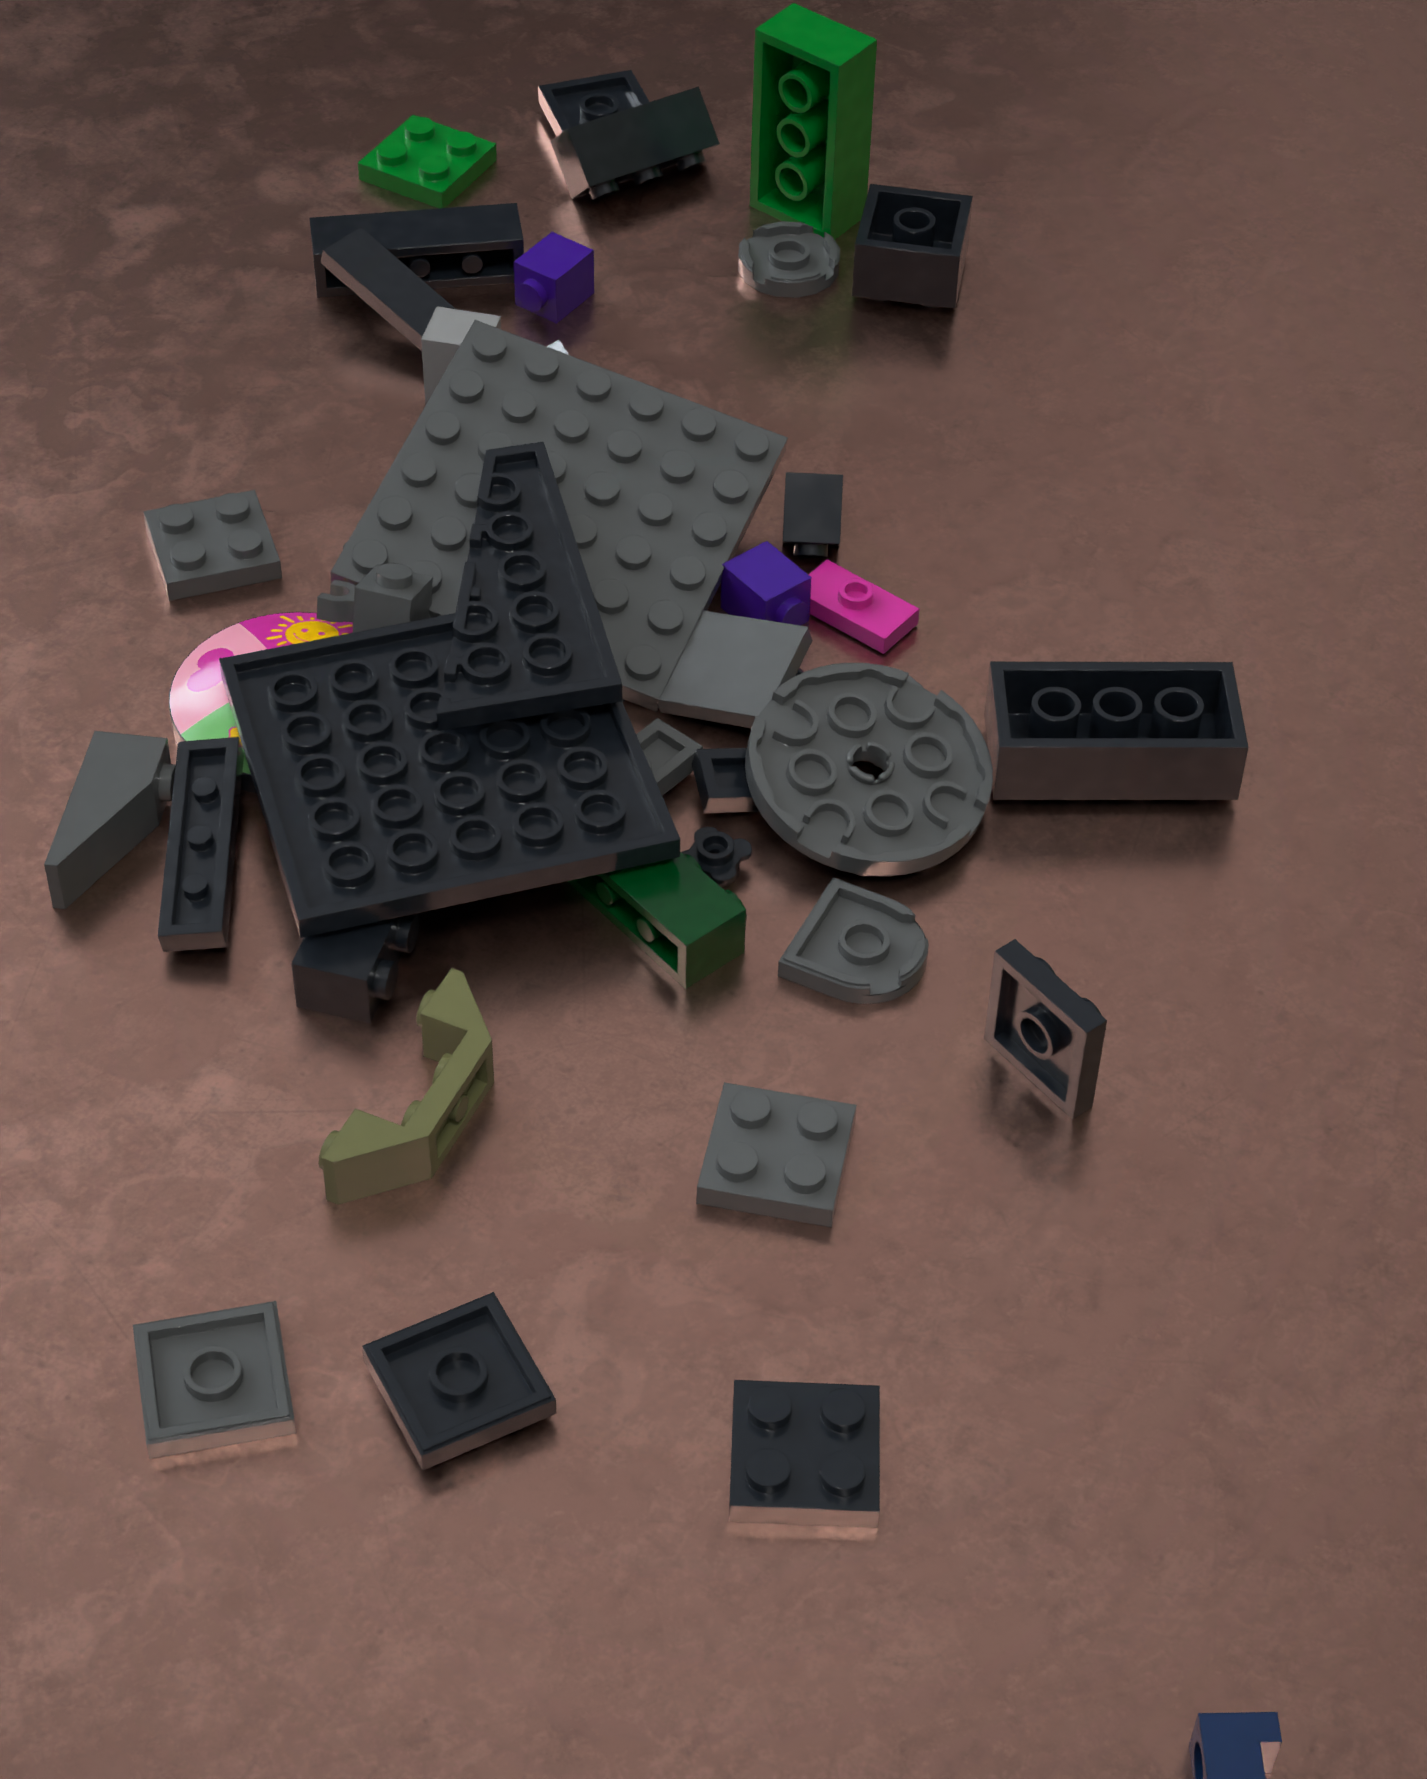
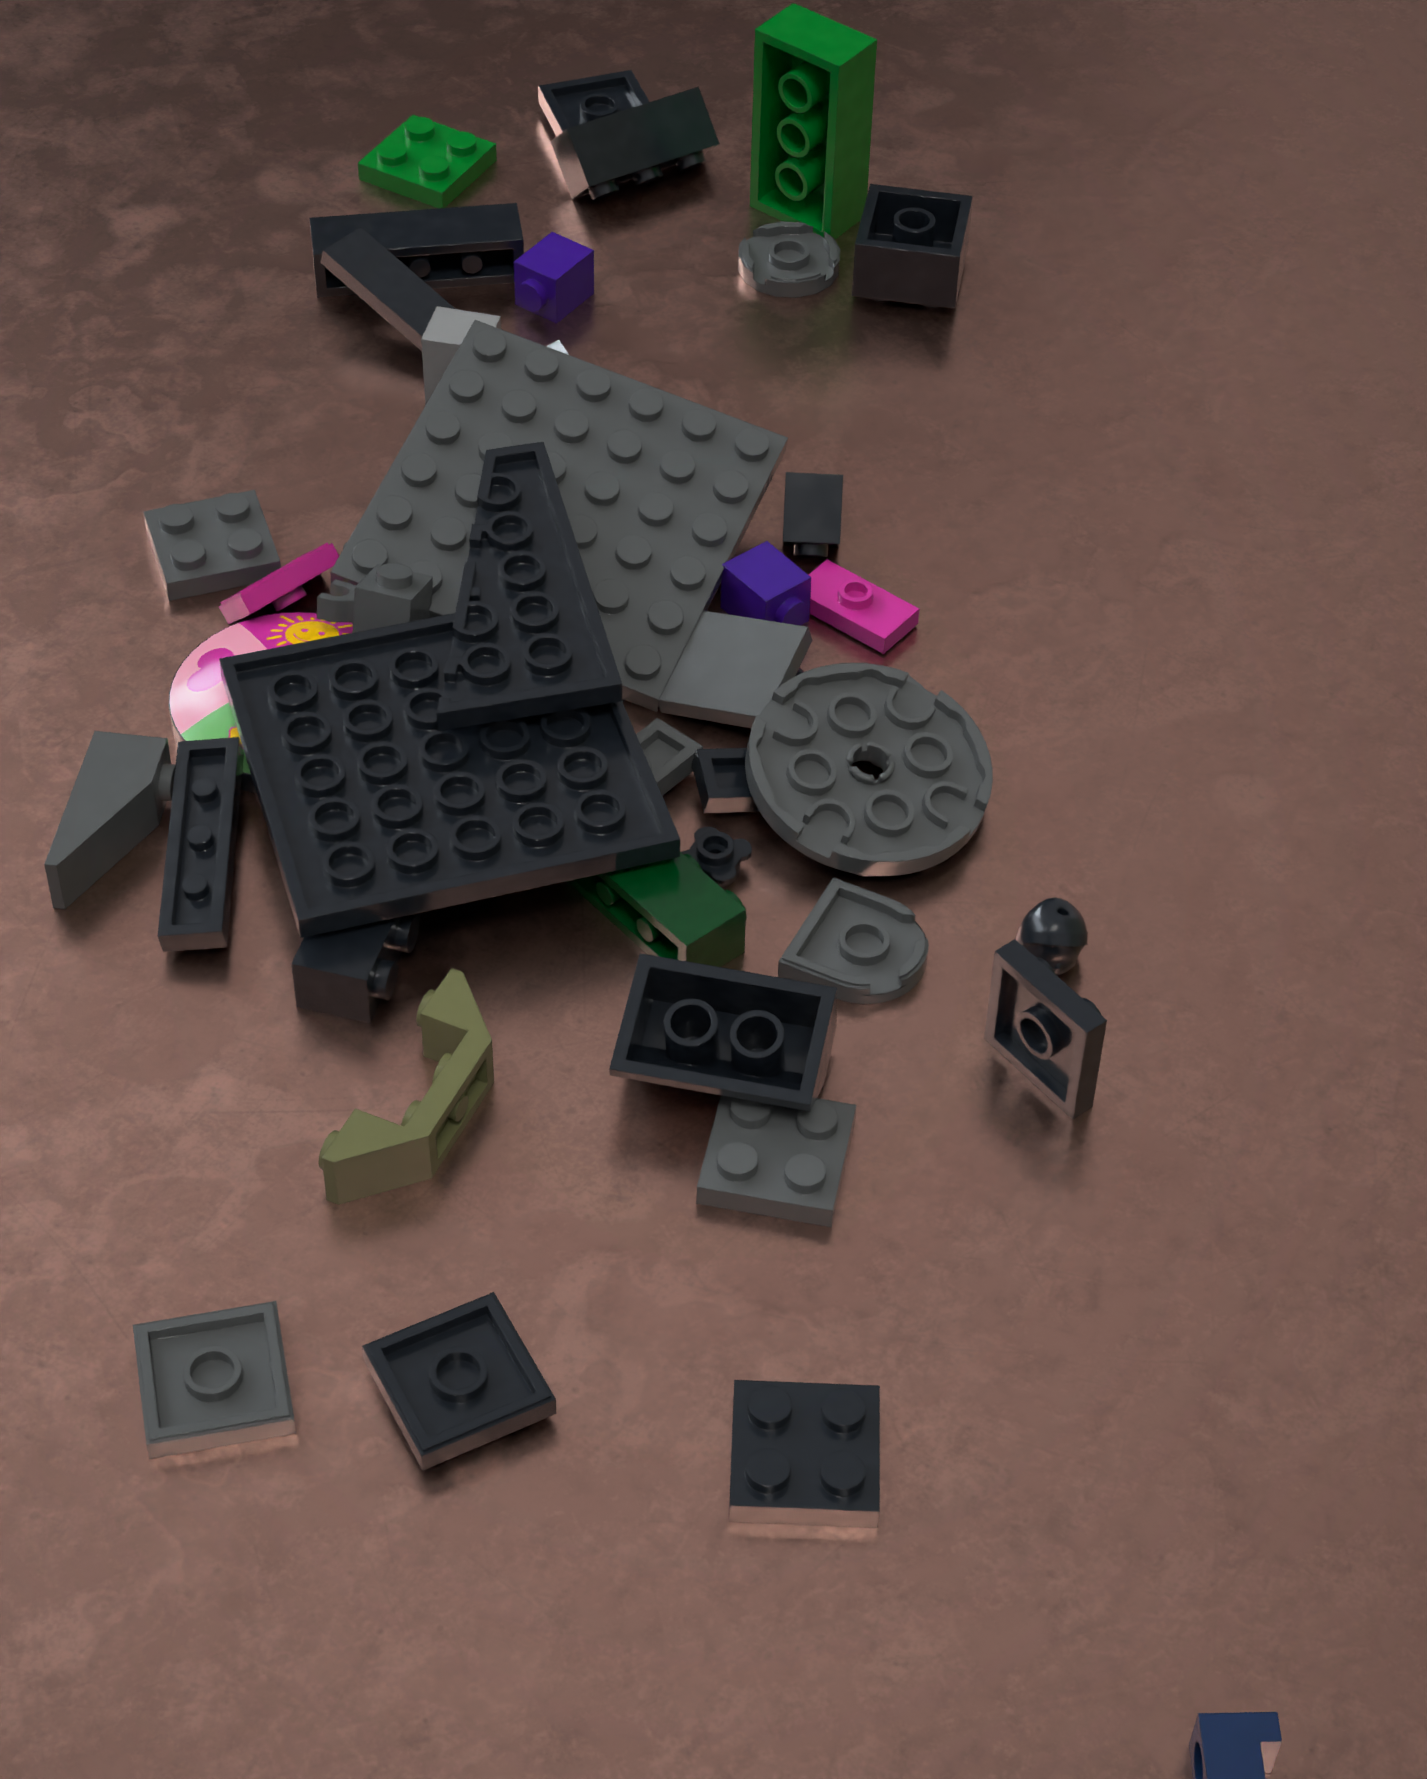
(280, 586): none -> dark pink plate
(726, 1032): none -> black slope
(1054, 933): none -> black piece
(1115, 731): black brick -> none

